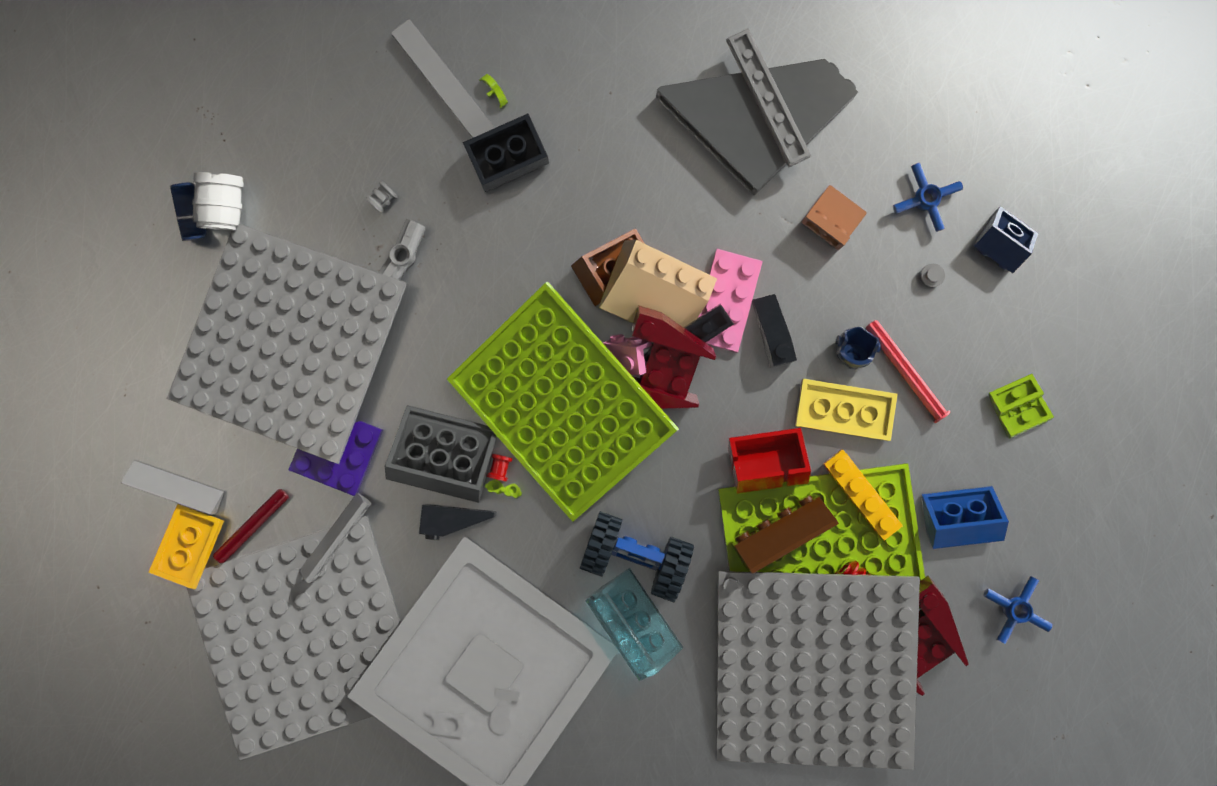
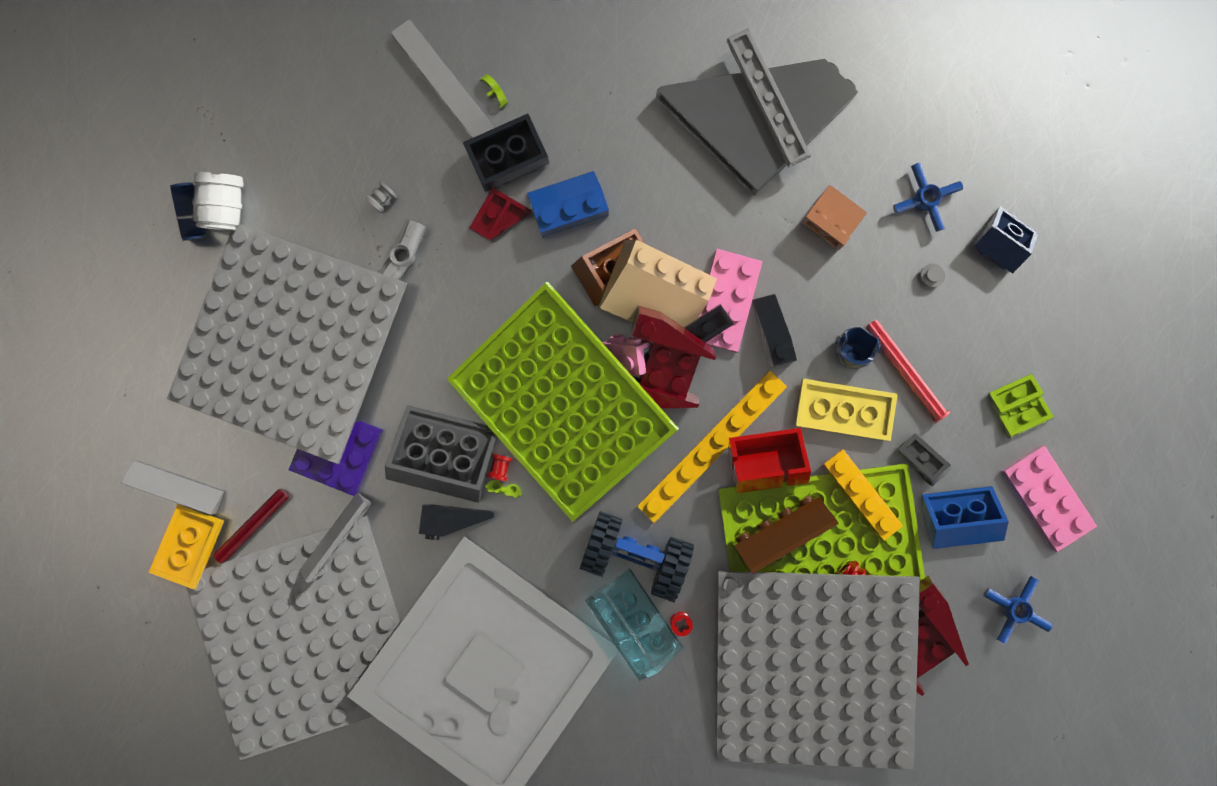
(497, 215): none -> dark red wing
(568, 204): none -> blue slope
(685, 630): none -> red bush
(711, 446): none -> yellow plate
(925, 459): none -> dark grey plate
(1049, 498): none -> bright pink plate

